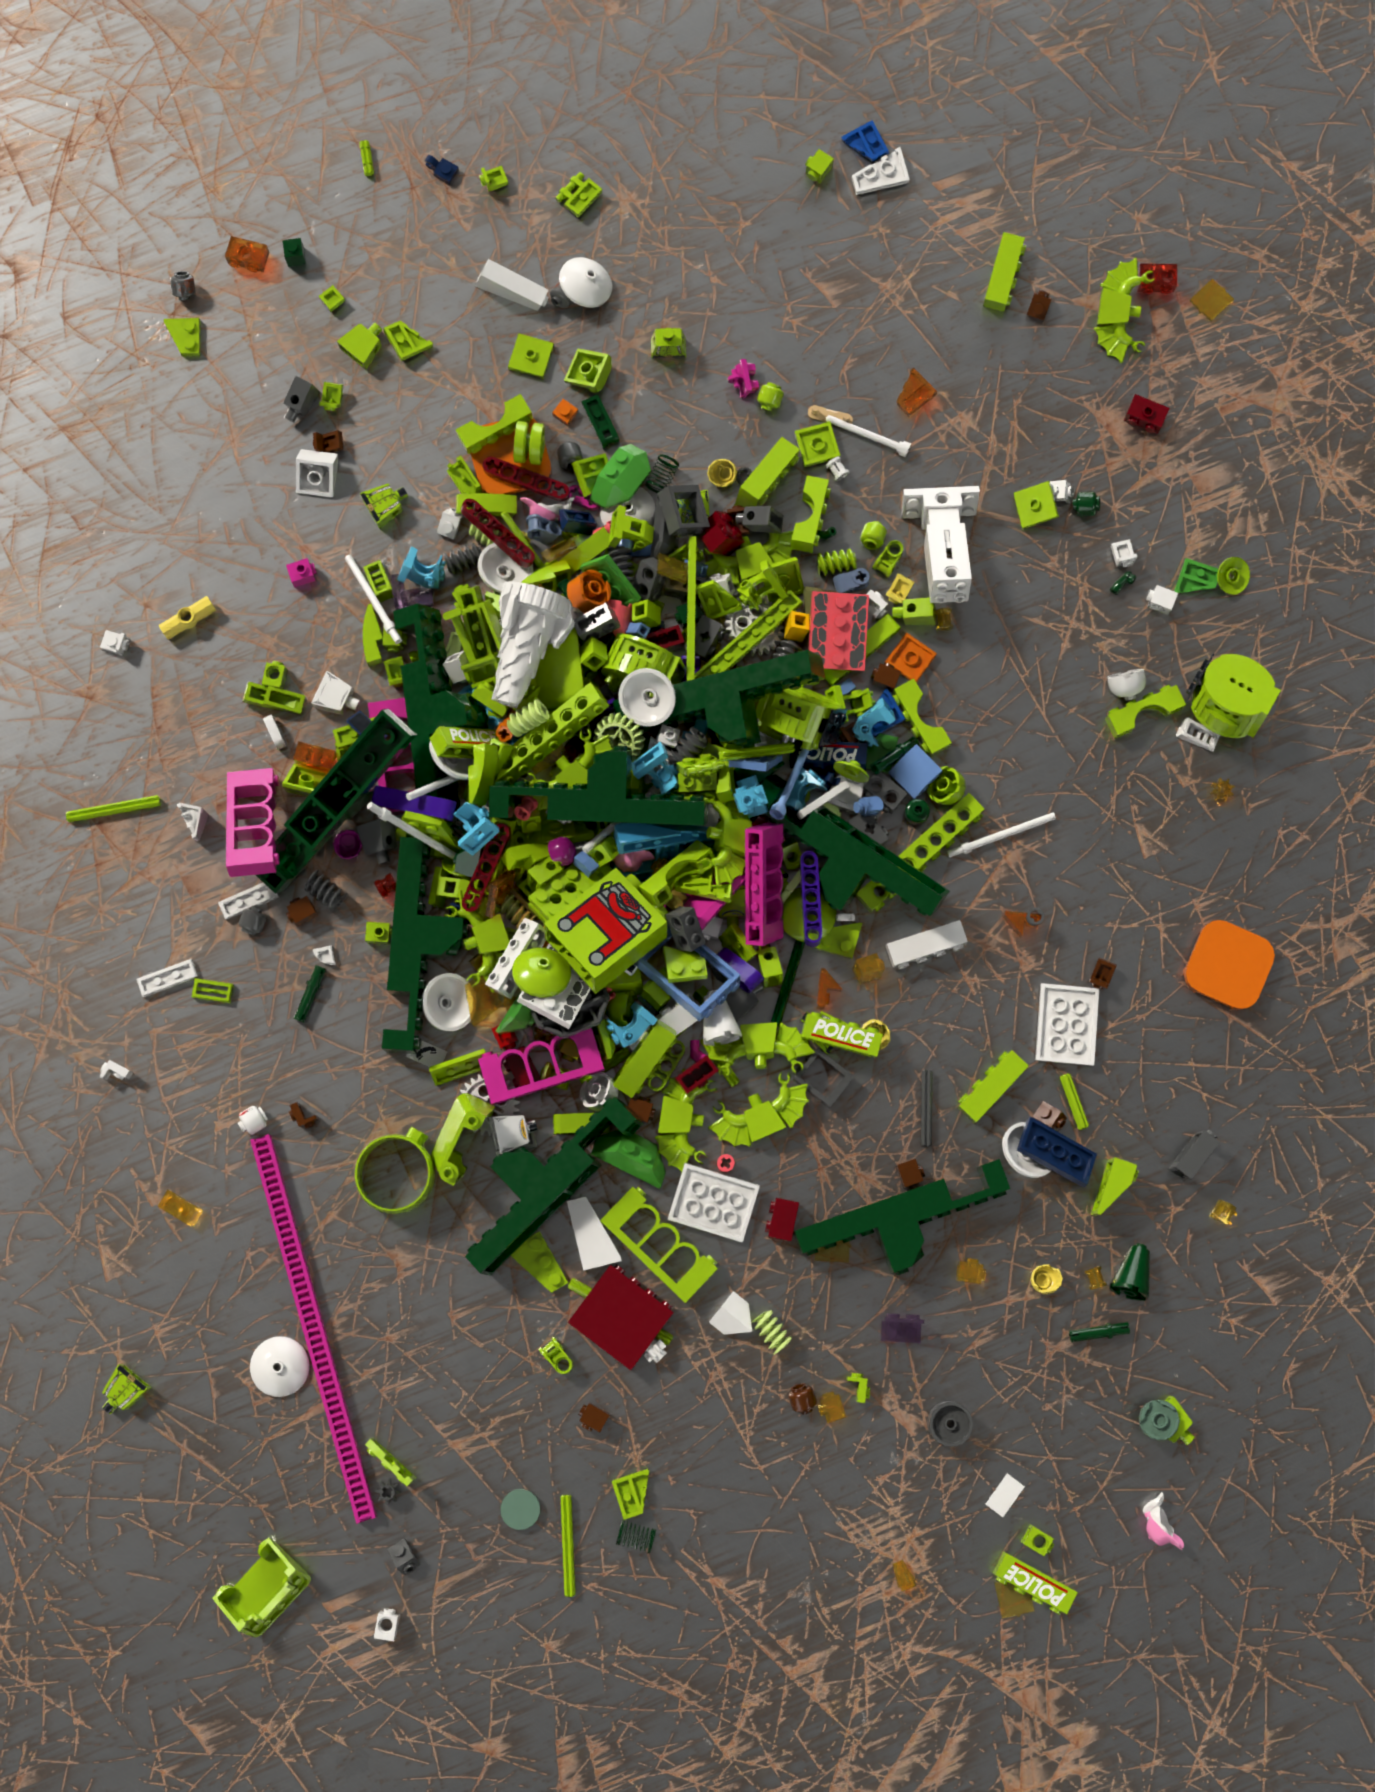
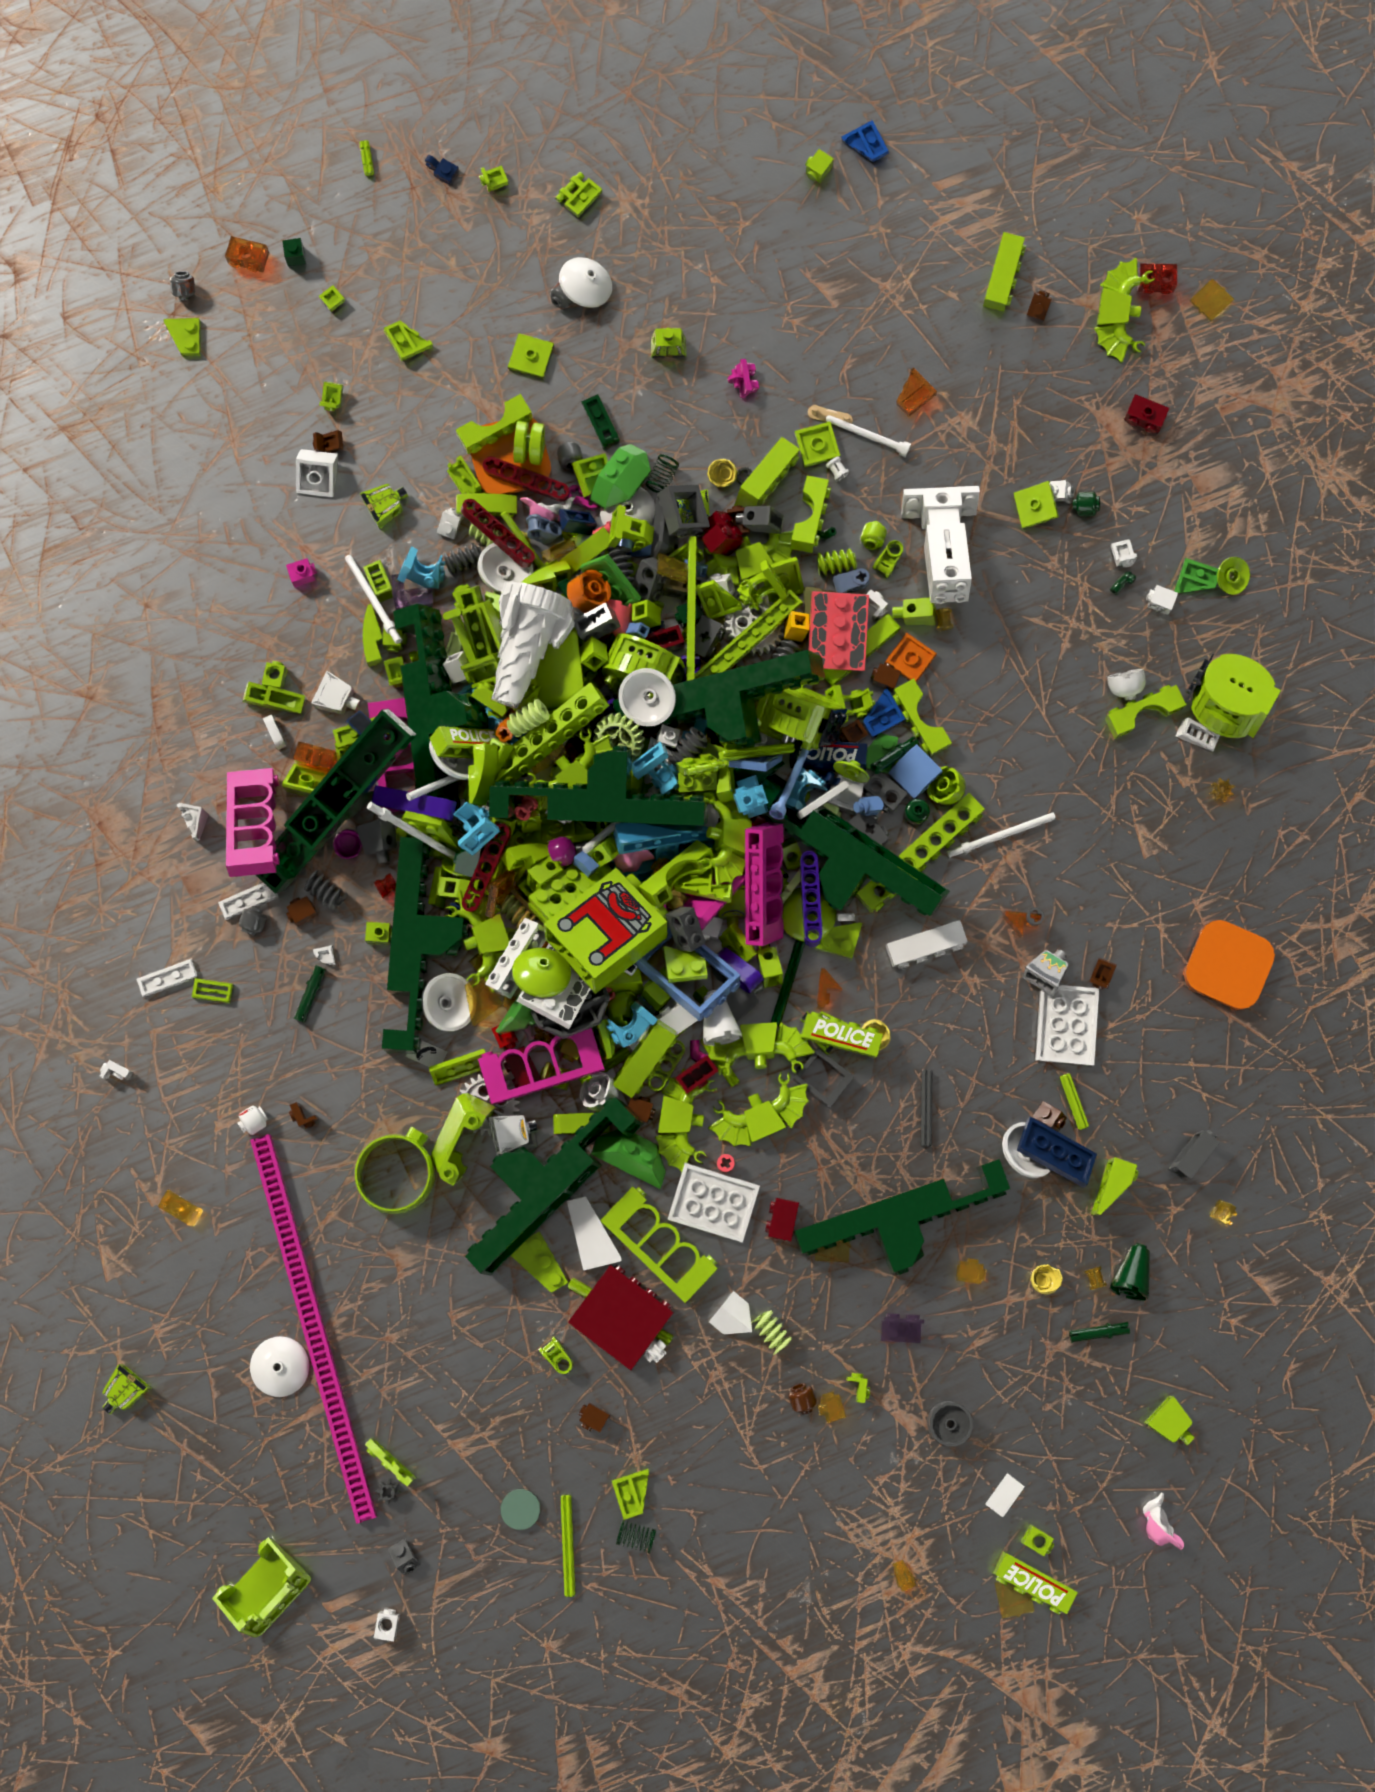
(113, 808): lime axle -> none
(115, 642): white bracket -> none
(197, 611): light yellow piece -> none
(300, 398): dark grey torso -> none
(361, 344): lime torso -> none
(511, 286): white slope -> none
(565, 412): orange plate -> none
(589, 370): lime slope -> none
(770, 396): lime head -> none
(847, 686): medium blue piece -> none
(868, 968): clear yellow brick -> none
(877, 713): medium azure tile -> none
(883, 174): white wing -> none
(899, 589): light yellow bracket -> none
(910, 1174): reddish brown brick -> none
(991, 1088): lime brick -> none
(1047, 971): none -> light grey torso
(1159, 1419): sand green tile -> none

